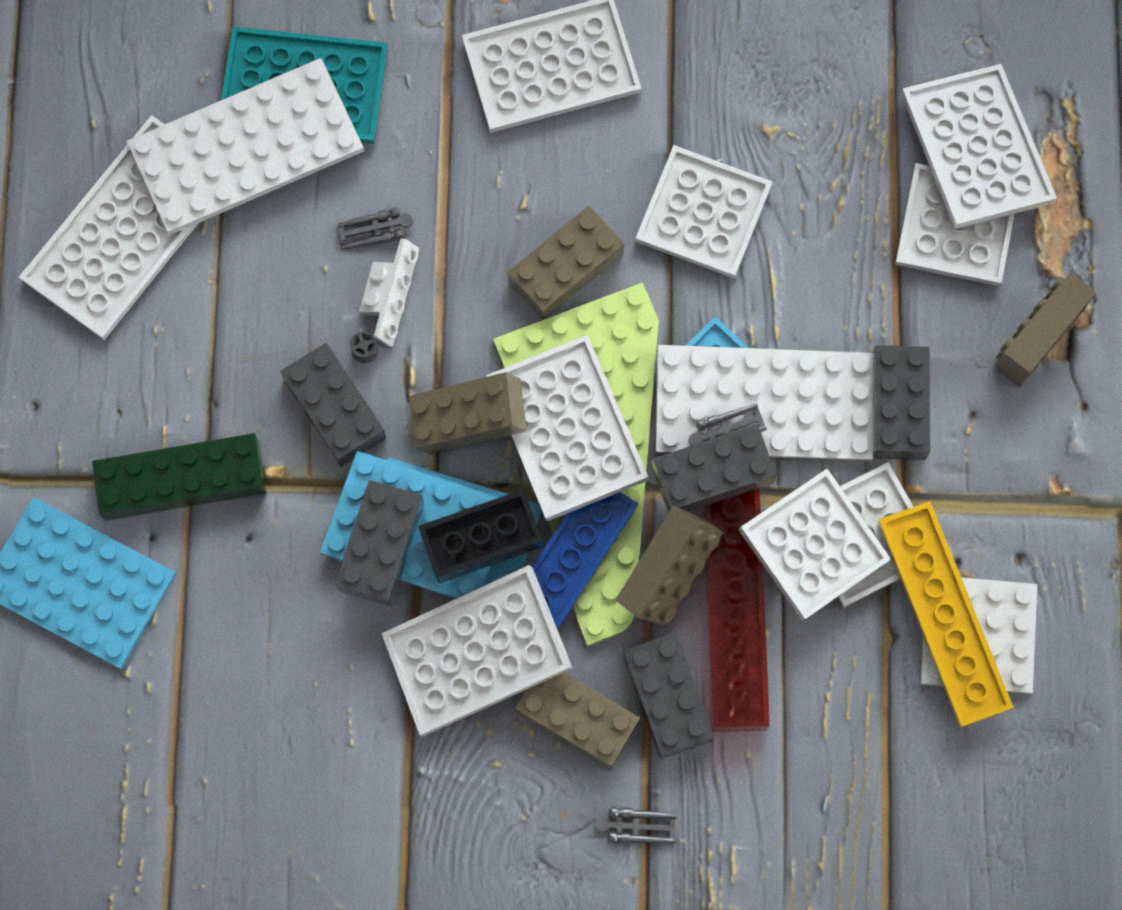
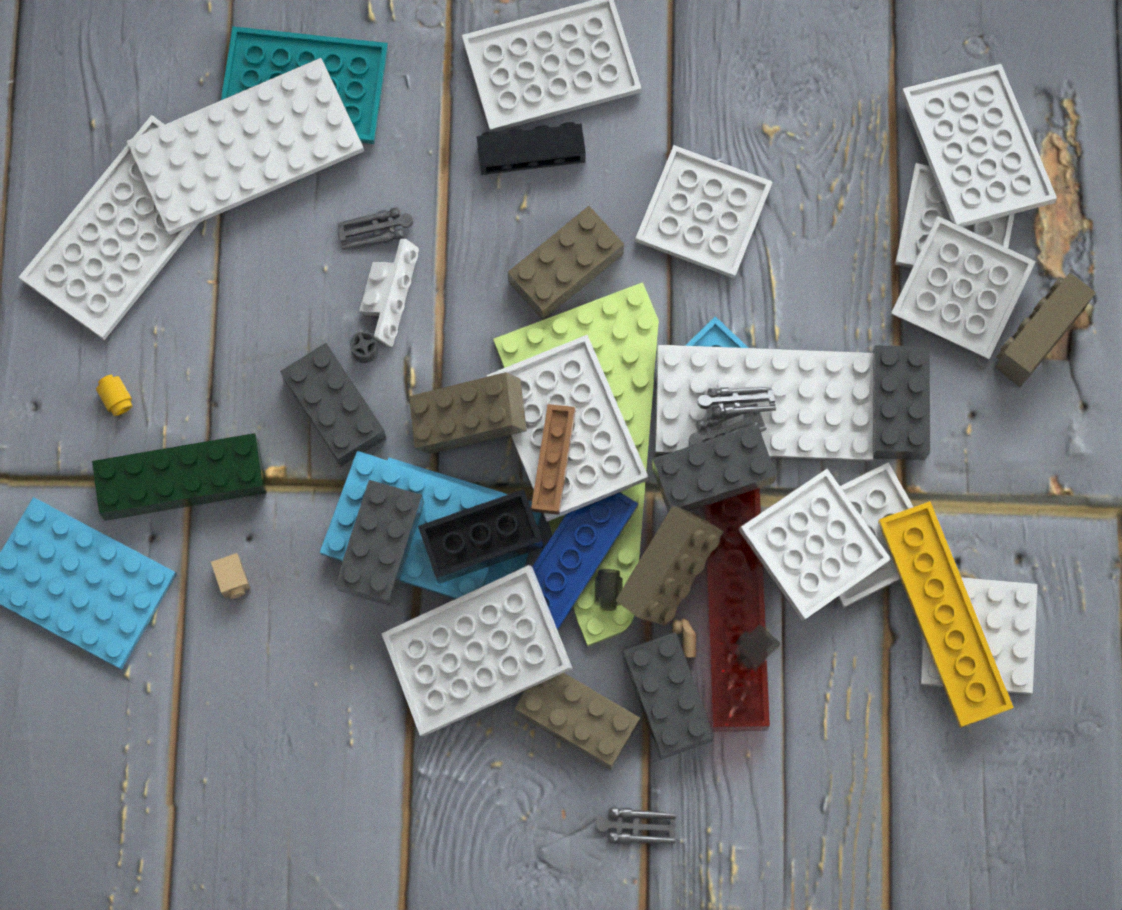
(114, 395): none -> yellow brick
(231, 576): none -> tan brick
(531, 148): none -> black brick
(553, 459): none -> medium nougat plate
(607, 588): none -> clear smoke brick
(688, 636): none -> tan arm
(730, 396): none -> flat silver piece
(755, 648): none -> clear smoke brick
(963, 287): none -> white plate

